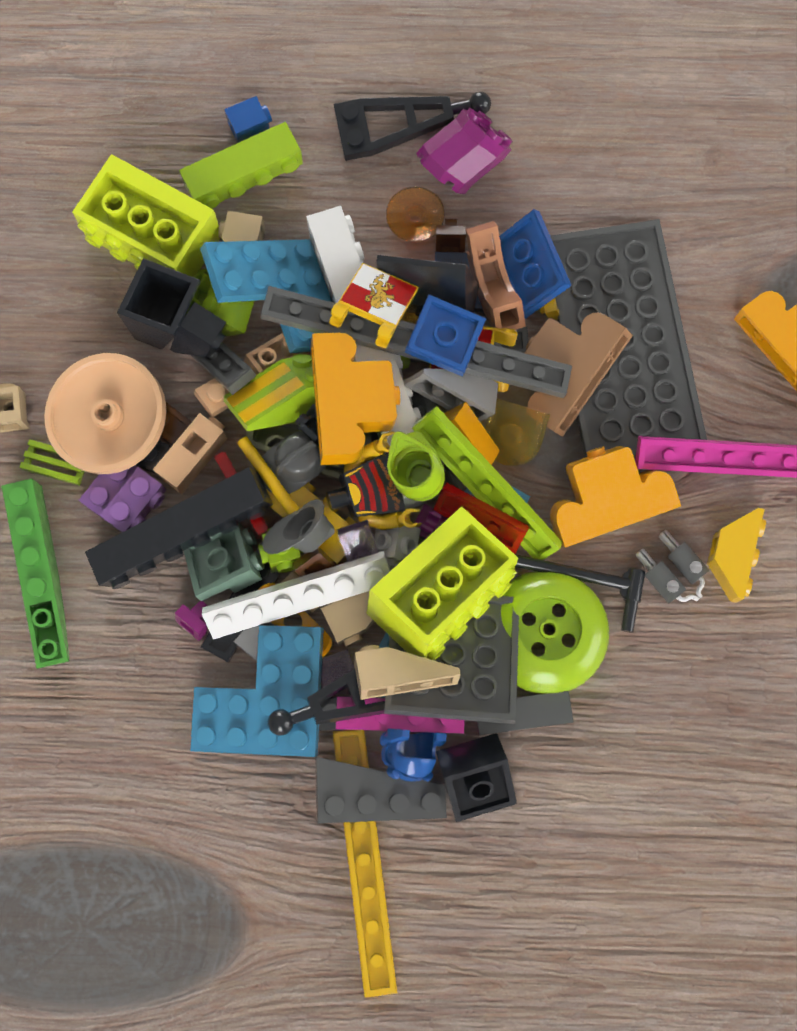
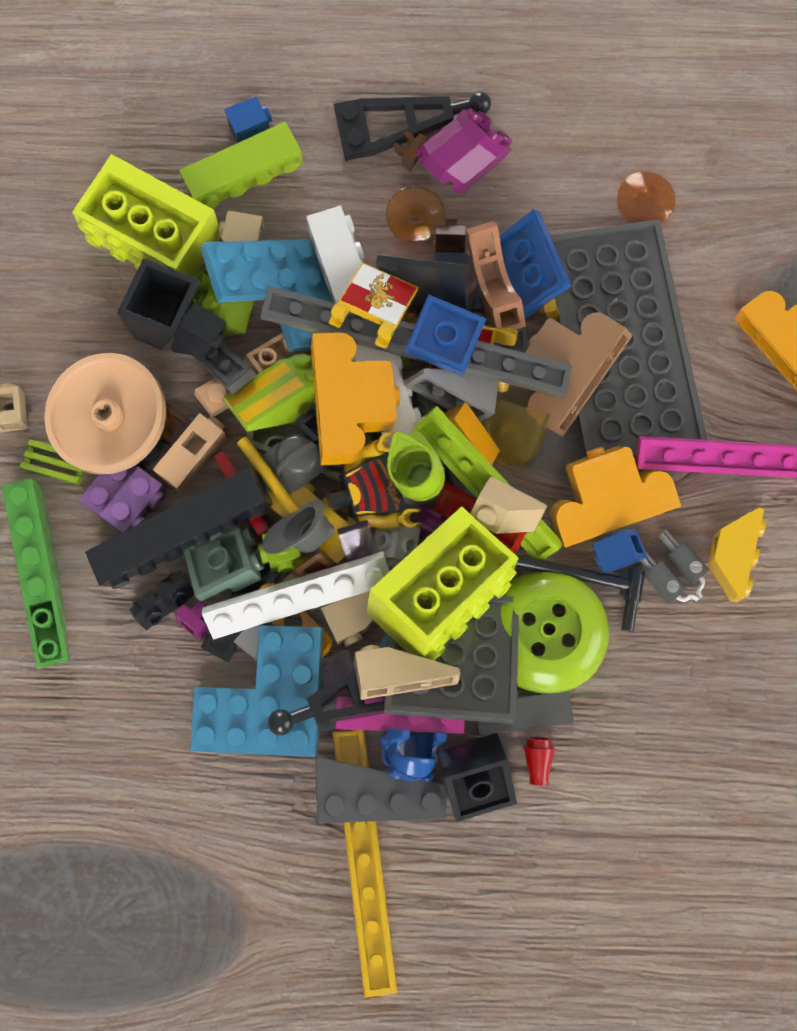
(151, 609): none -> black hinge
(408, 154): none -> reddish brown tile
(506, 509): none -> tan slope
(539, 758): none -> red cone
(619, 551): none -> blue brick
(637, 206): none -> clear orange dish

